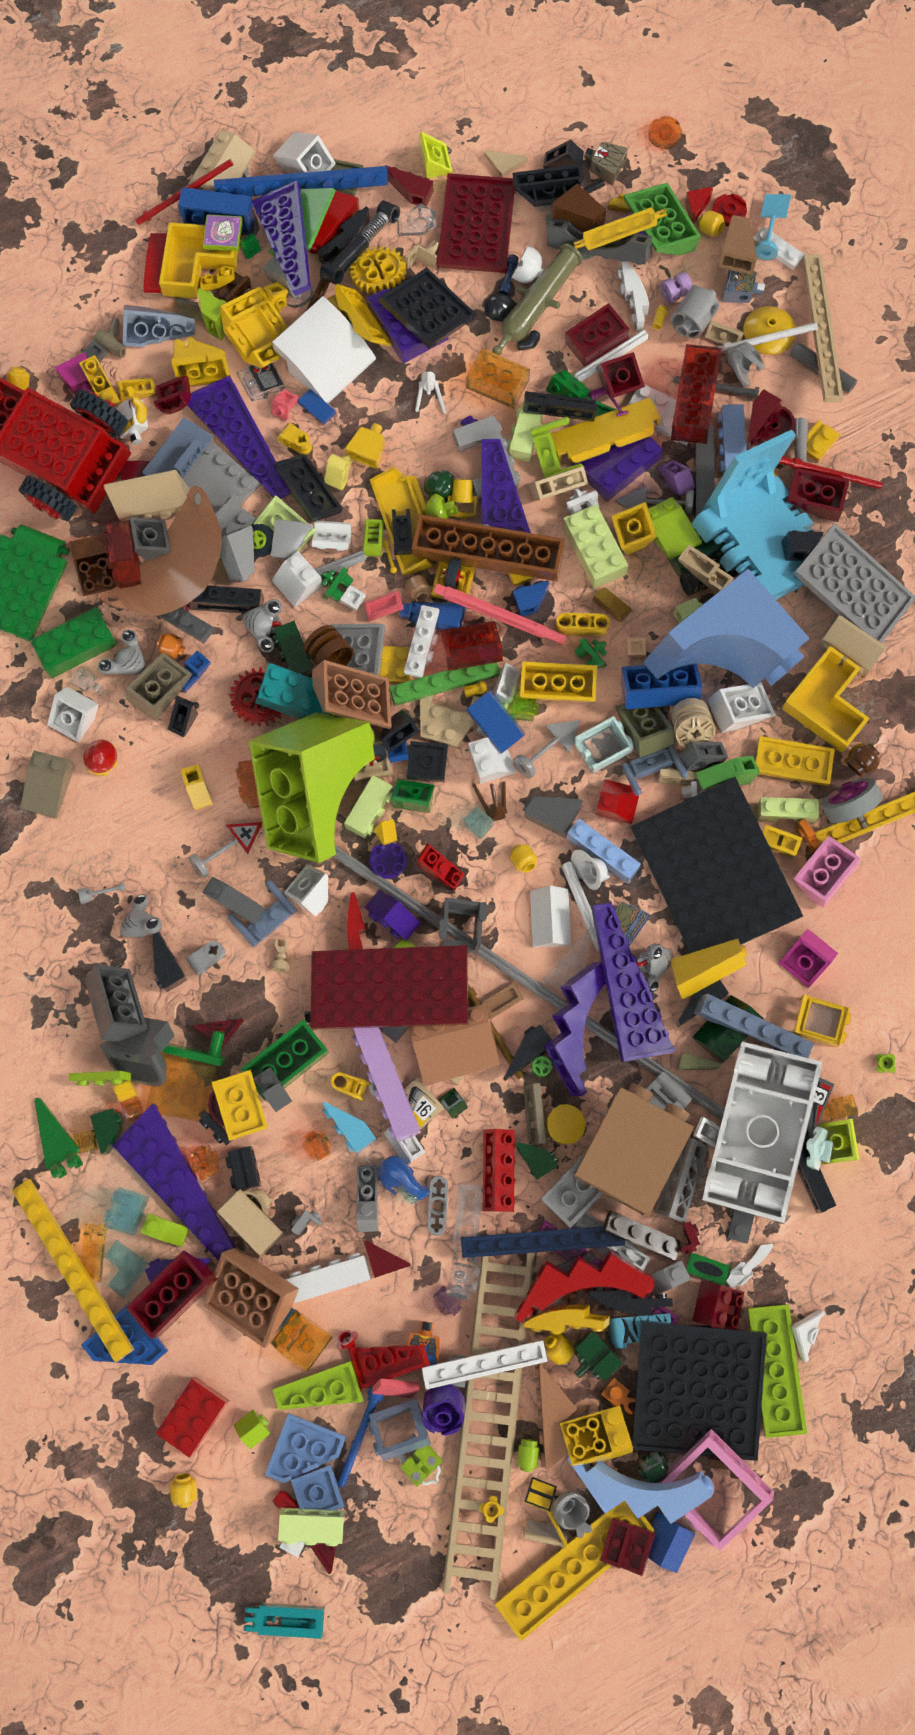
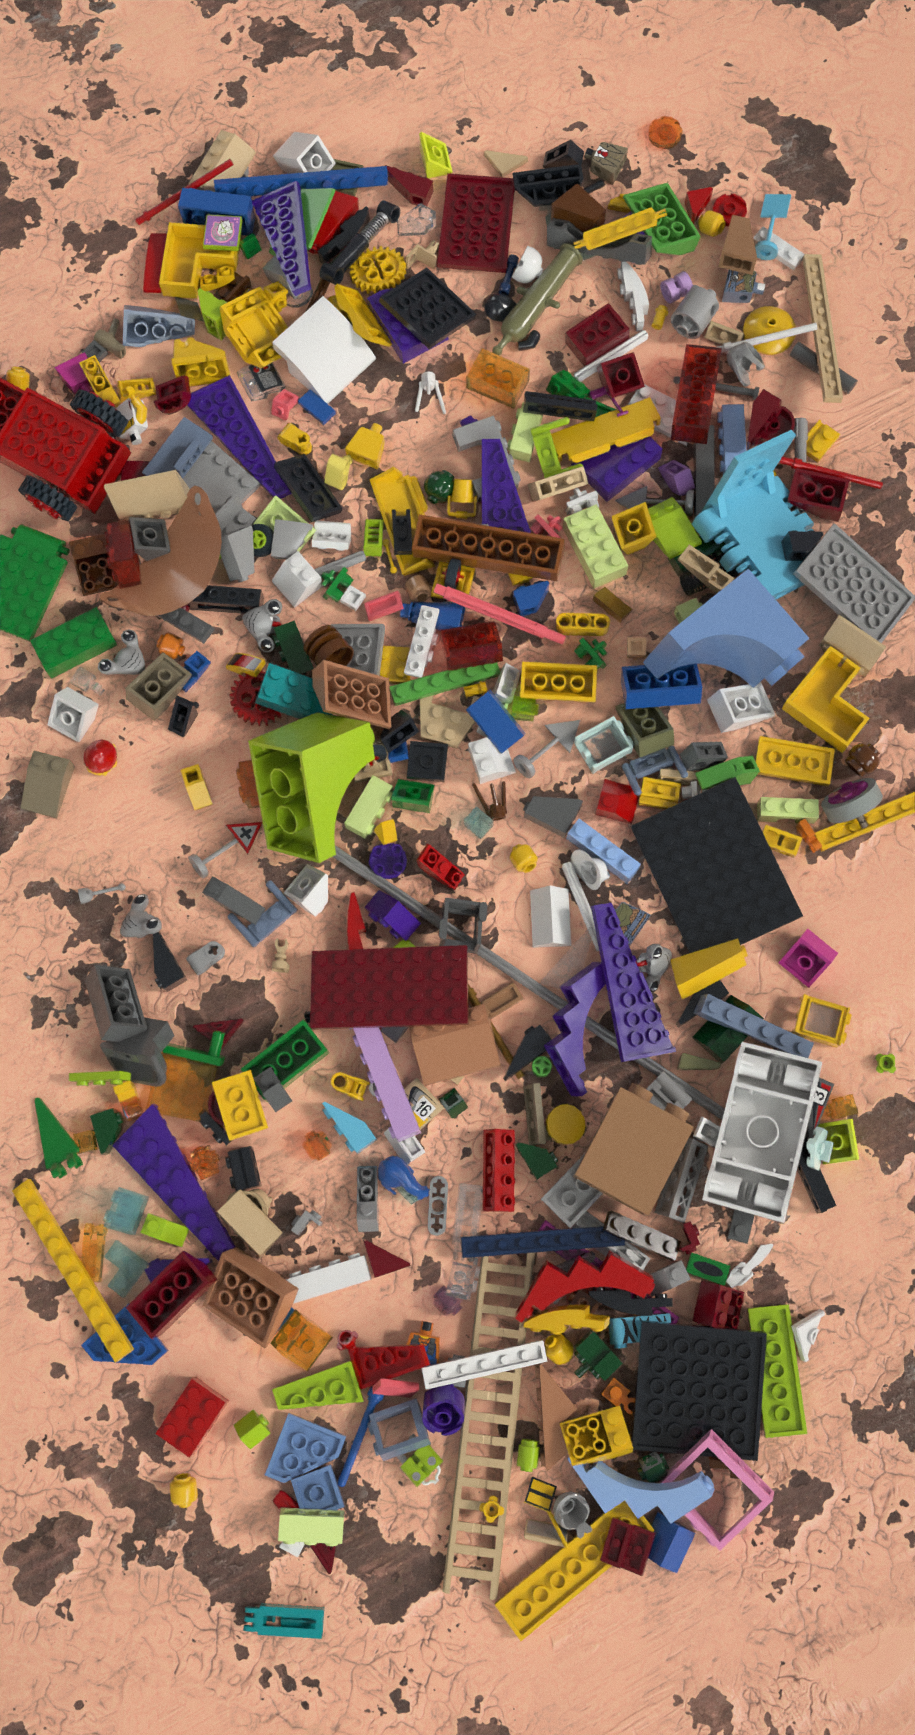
(245, 663): none -> slope
(438, 508): lime piece -> none
(541, 525): none -> coral hips
(659, 793): none -> yellow plate
(692, 722): tan wheel -> none
(826, 871): bright pink slope -> none

